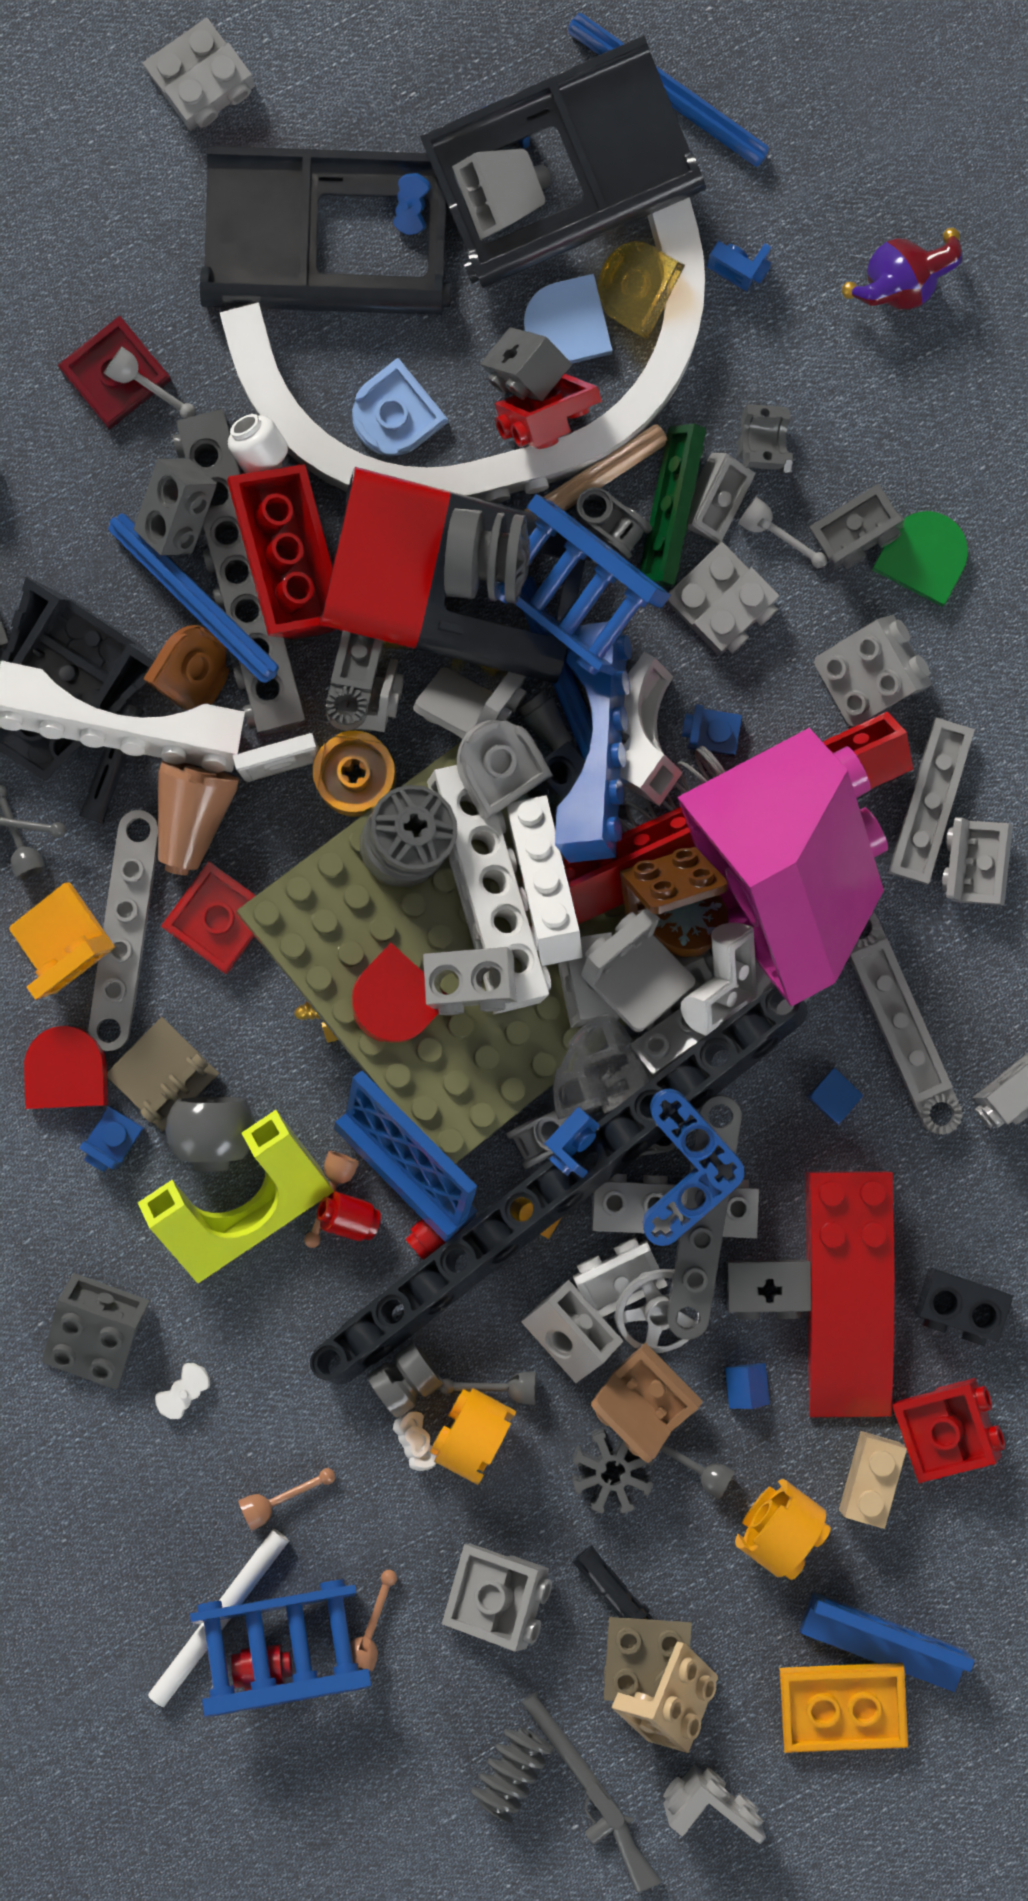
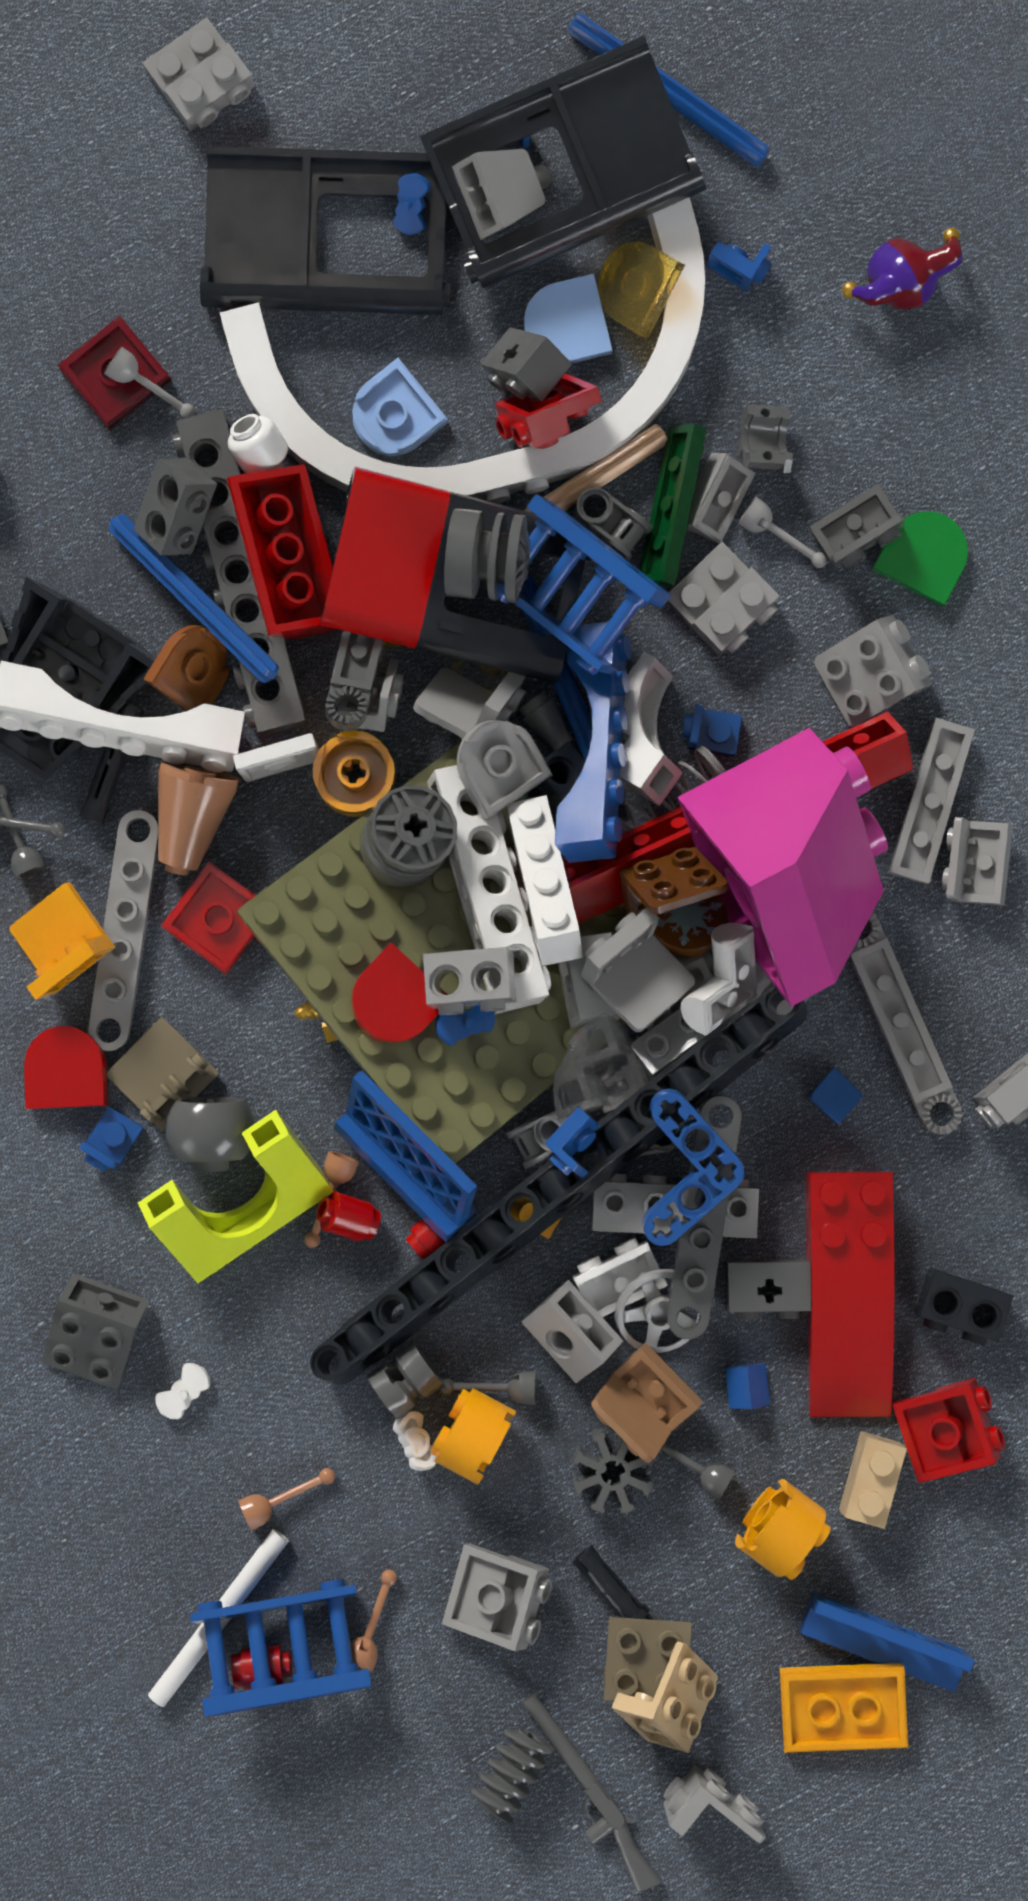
(459, 1026): none -> blue piece

